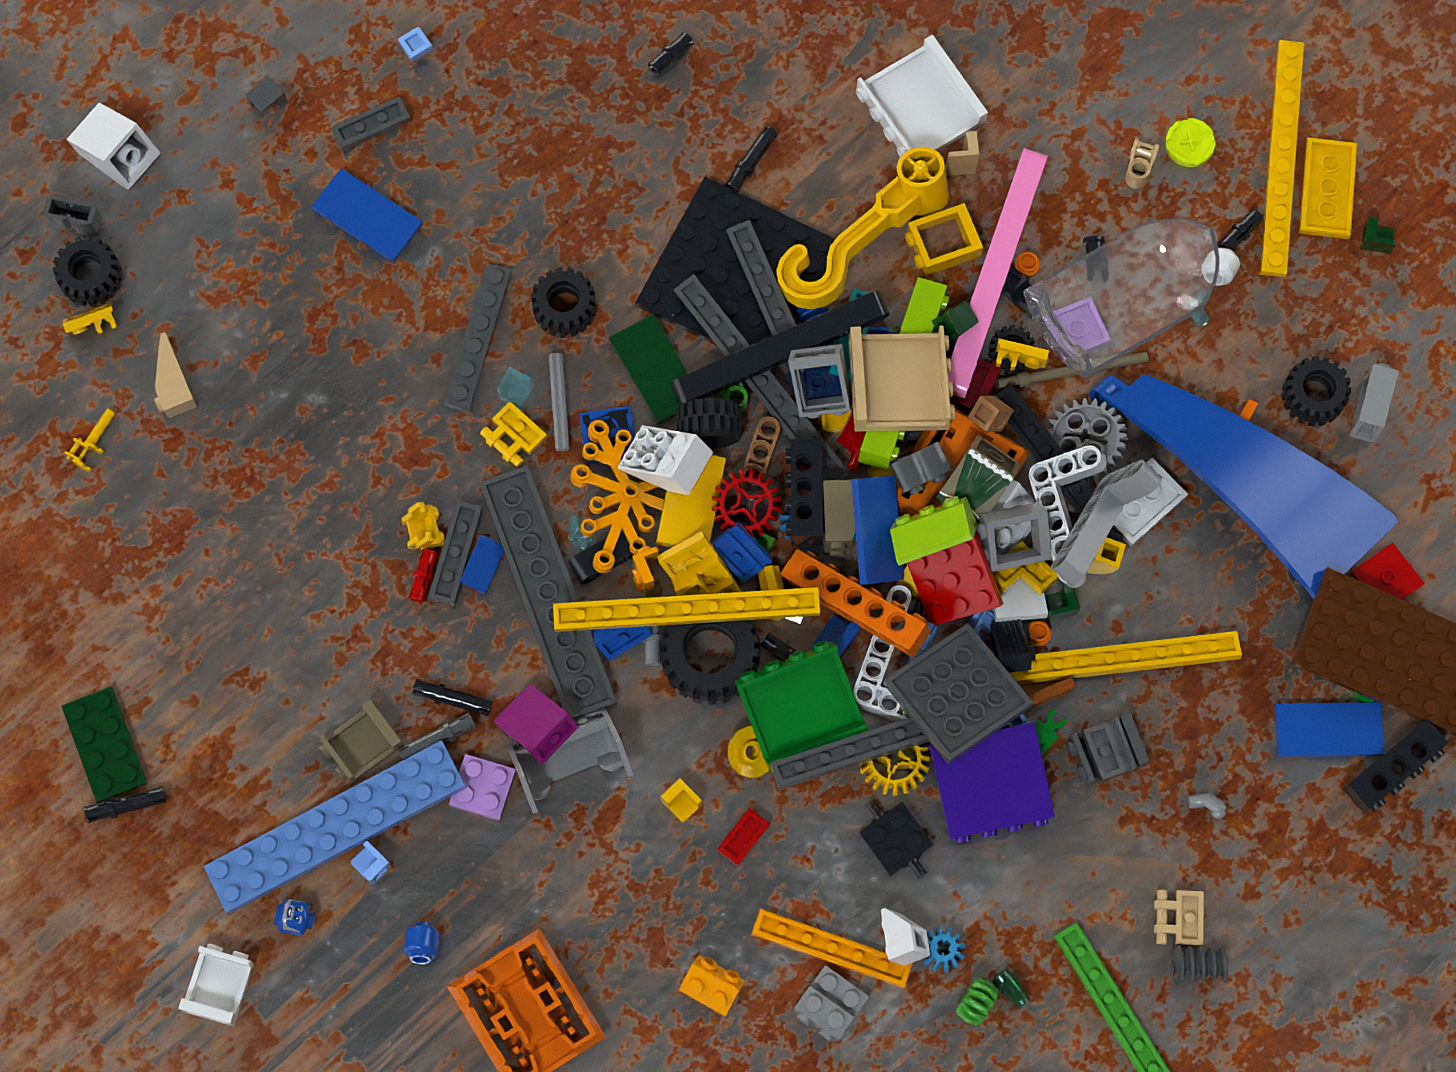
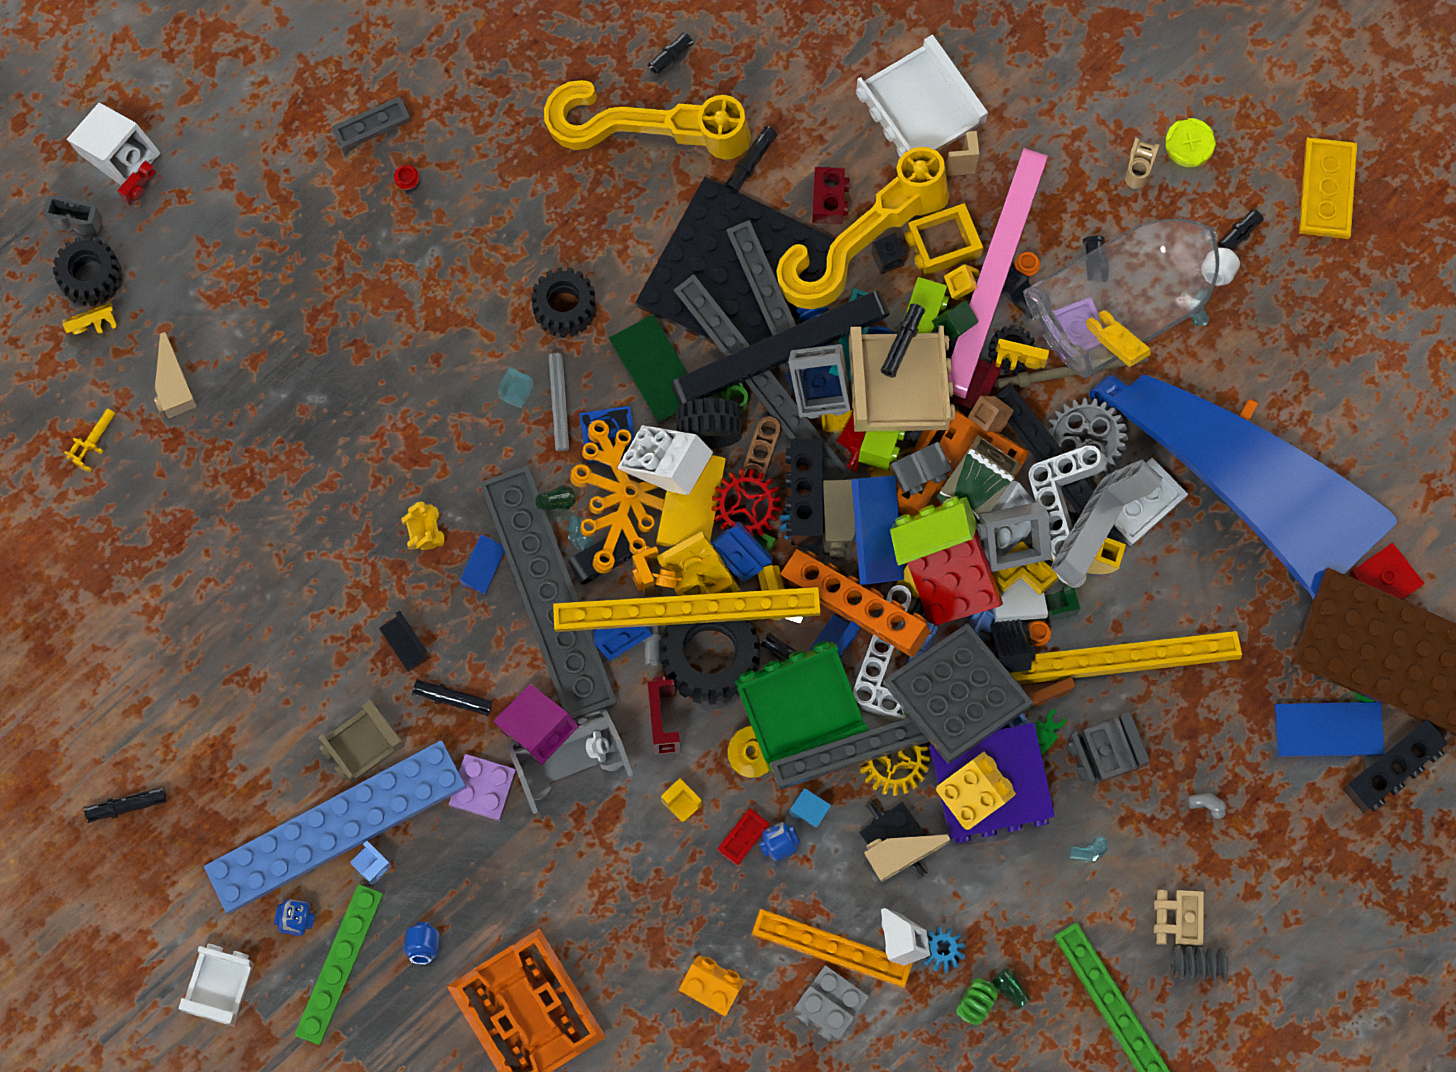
(104, 744): dark green plate -> none
(134, 185): none -> red plate
(265, 95): dark grey panel -> none
(339, 965): none -> bright green plate
(367, 215): blue tile -> none
(404, 642): none -> black panel
(406, 177): none -> red plate
(415, 44): light blue tile -> none
(423, 576): red pin -> none
(446, 733): dark grey pin -> none
(455, 553): dark grey plate -> none
(478, 337): dark grey plate -> none
(519, 428): yellow plate -> none
(559, 498): none -> clear green cone
(597, 746): none -> white plate
(662, 742): none -> dark red panel
(666, 578): none -> light orange plate
(716, 124): none -> yellow piece
(779, 841): none -> blue head
(809, 808): none -> dark azure panel
(827, 195): none -> dark red brick
(888, 253): none -> black brick
(897, 854): none -> tan slope
(907, 330): none -> black pin
(962, 282): none -> yellow panel
(975, 791): none -> yellow bracket
(1090, 853): none -> clear light blue arm
(1118, 339): none -> yellow hinge
(1282, 159): yellow plate -> none
(1324, 373): black tyre -> none
(1373, 402): light grey window -> none
(1376, 237): dark green panel -> none

